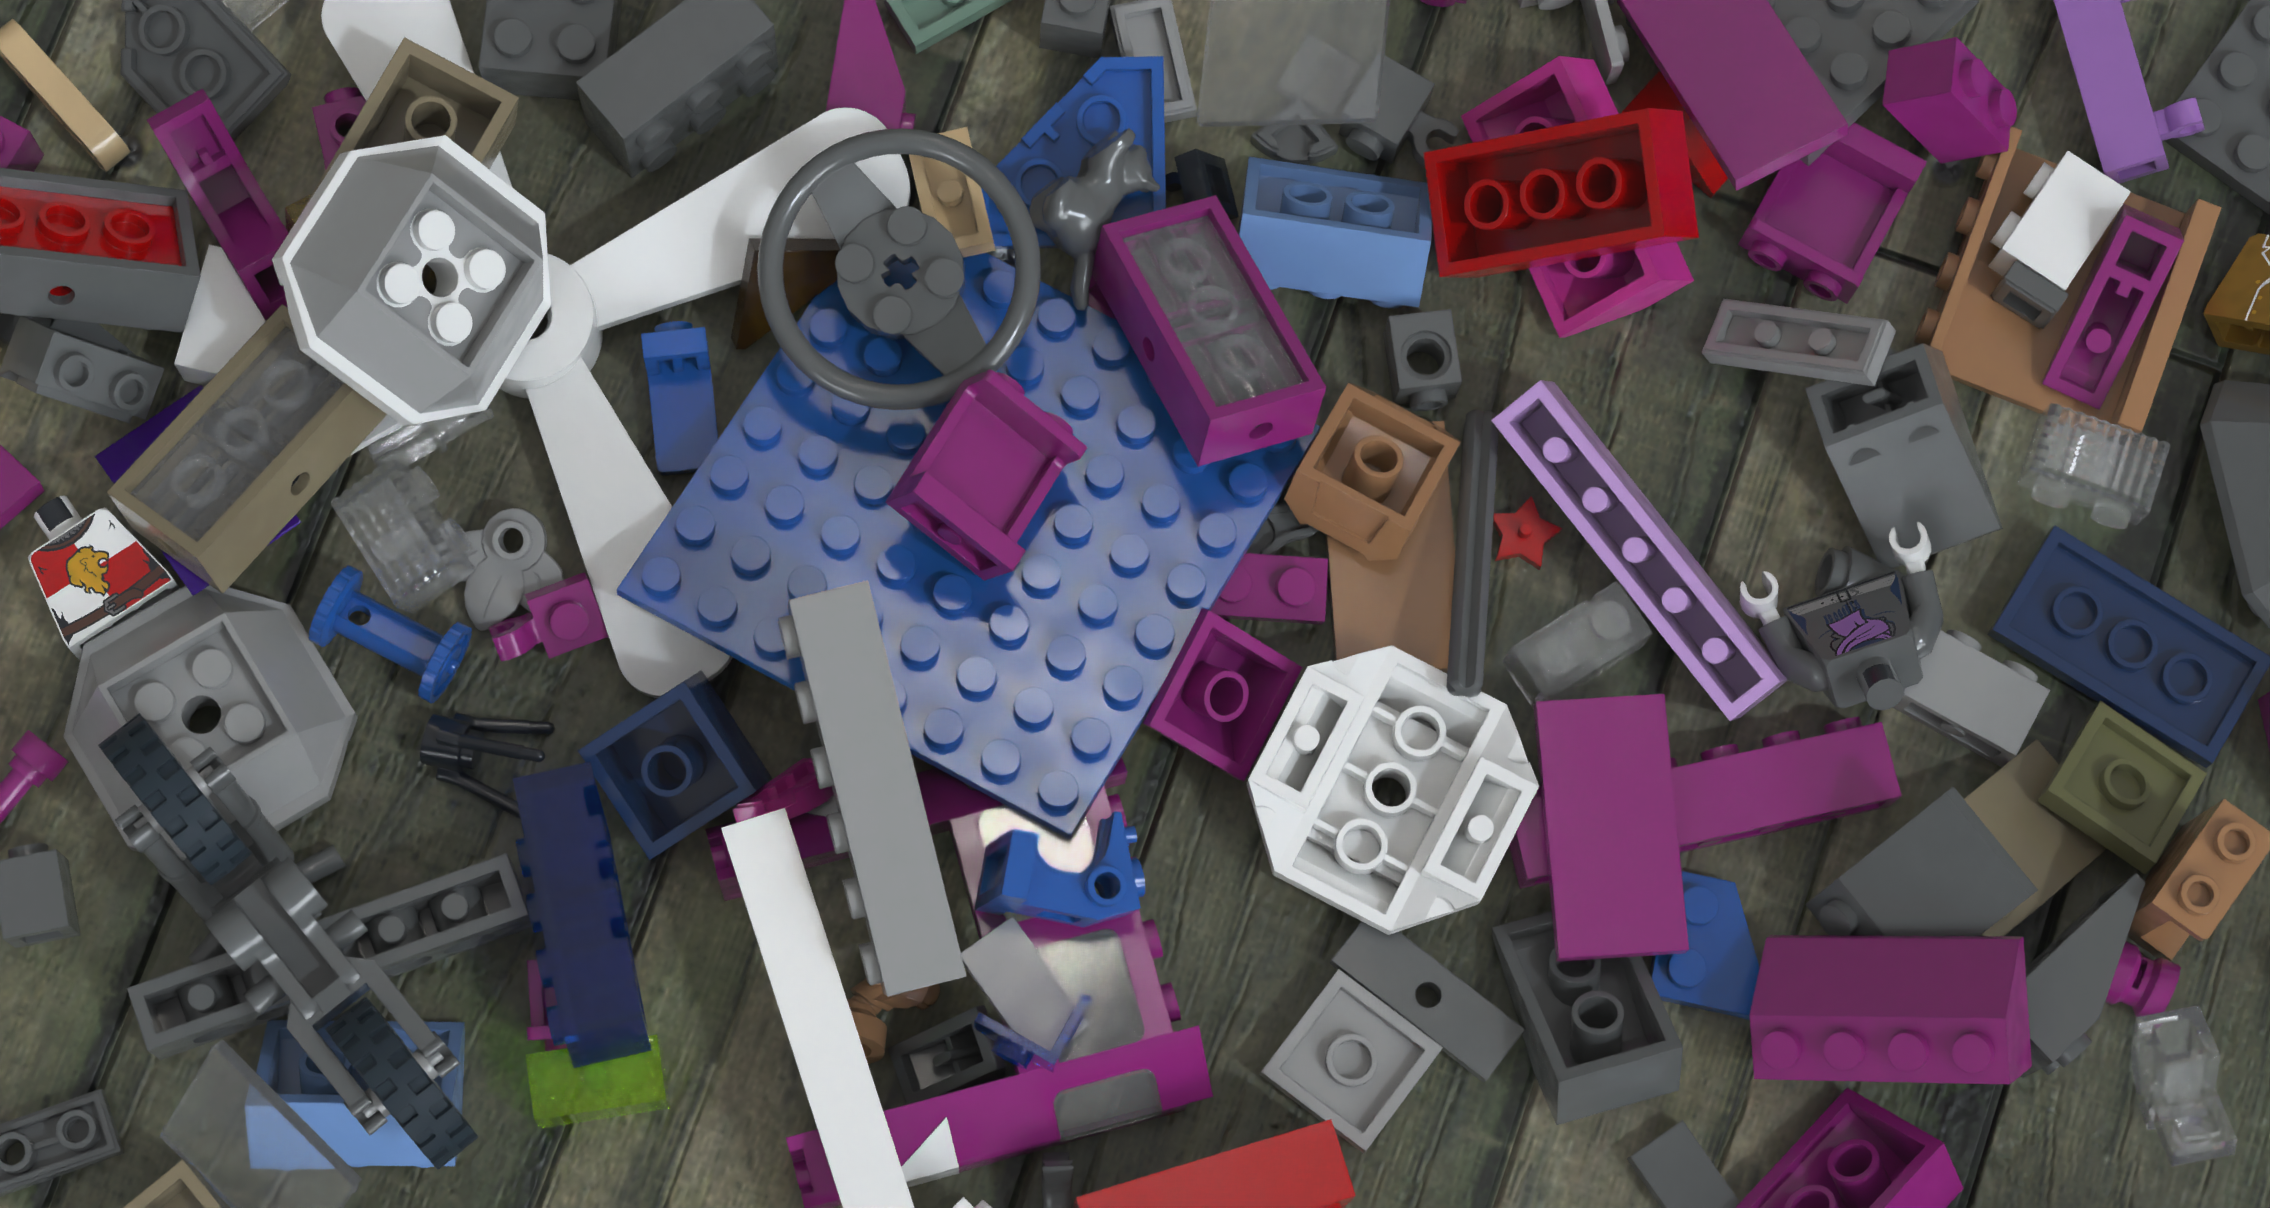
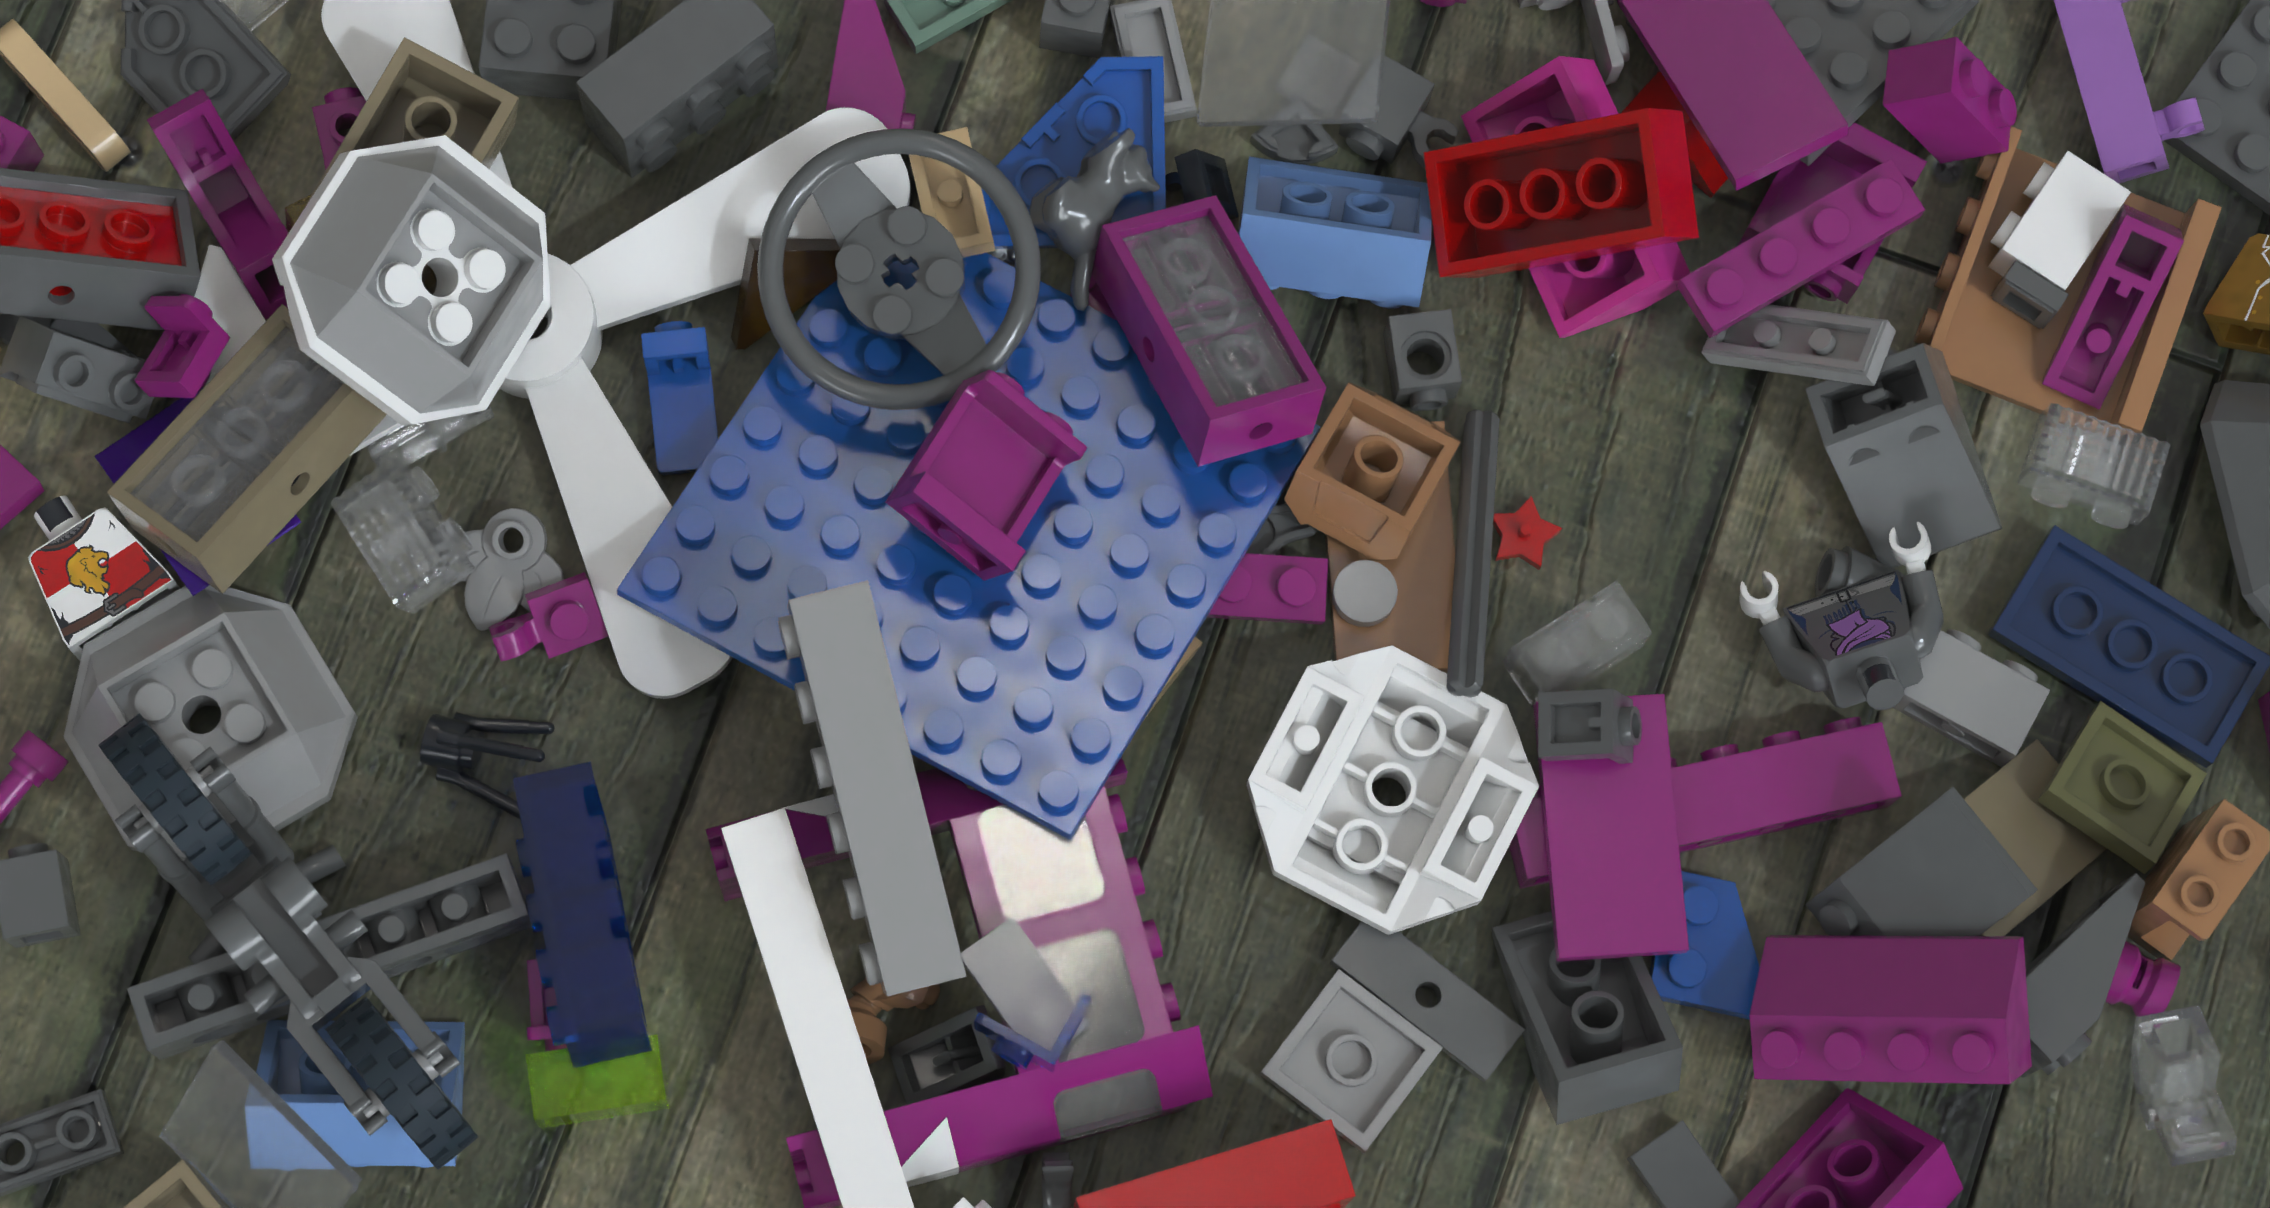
(185, 350): none -> magenta bracket
(390, 634): blue hose -> none
(675, 765): dark blue brick -> none
(792, 789): dark pink tile -> none
(1023, 883): blue tile -> none
(1222, 694): magenta slope -> none
(1364, 593): none -> light grey tile
(1587, 725): none -> dark grey bracket
(1640, 549): lavender brick -> none
(1800, 248): none -> magenta plate

